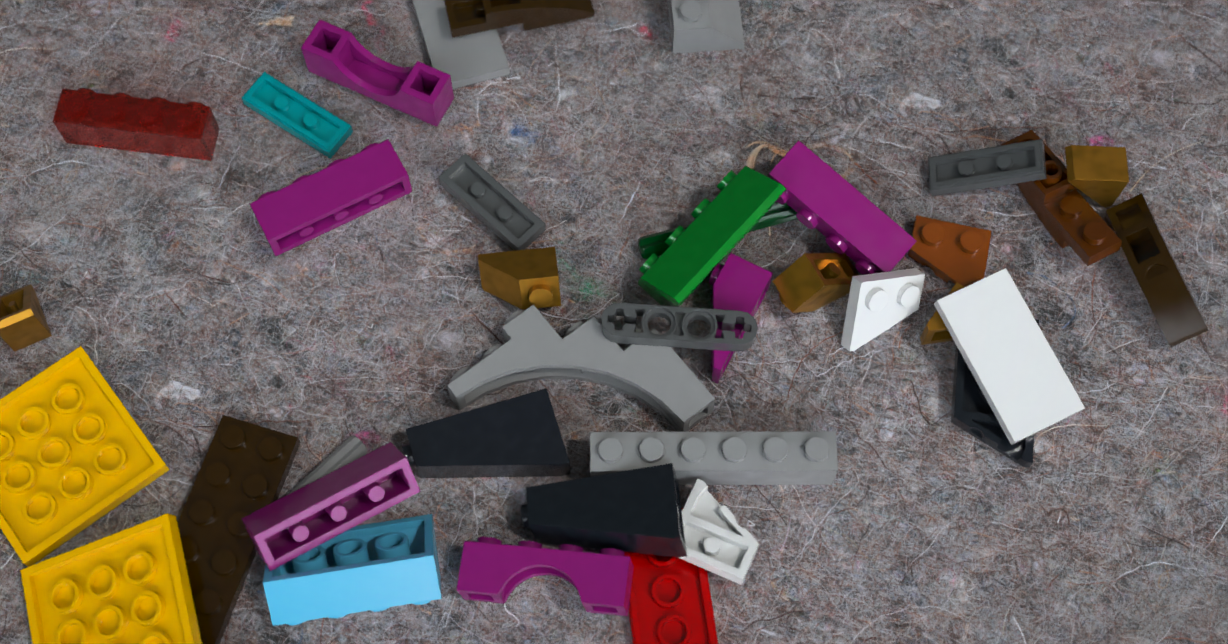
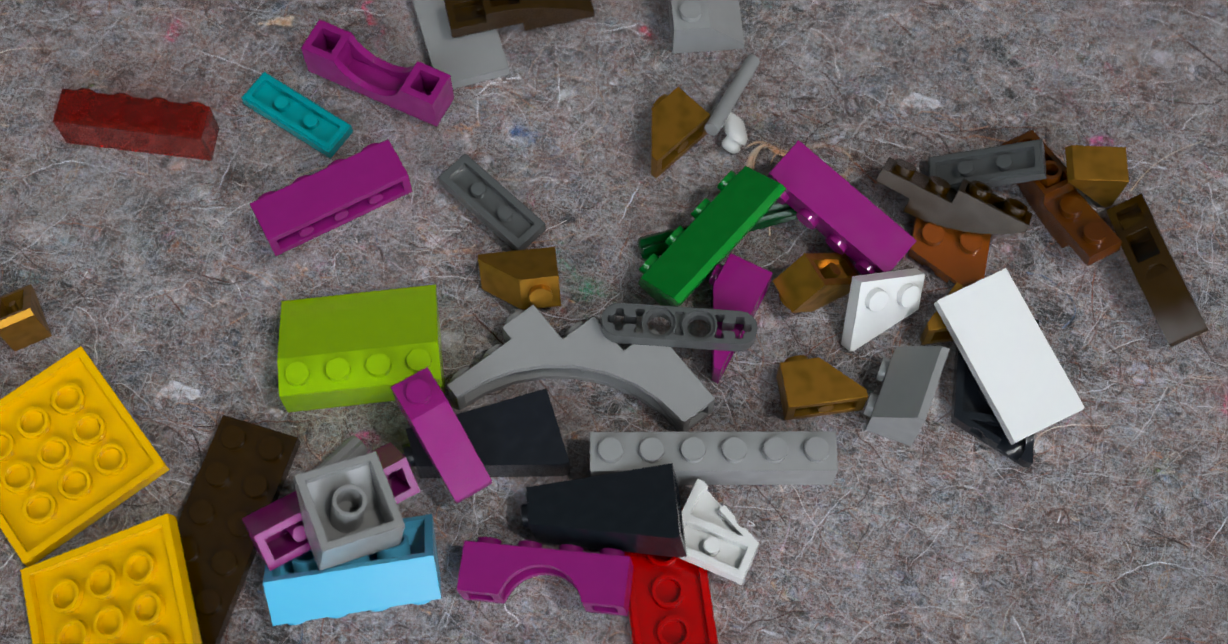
(348, 510): none -> light grey slope
(356, 346): none -> lime slope
(441, 434): none -> magenta slope
(675, 128): none -> pearl gold slope
(732, 95): none -> light grey bar
(735, 131): none -> white arm
(816, 389): none -> pearl gold slope
(905, 392): none -> light grey slope
(968, 209): none -> dark brown slope

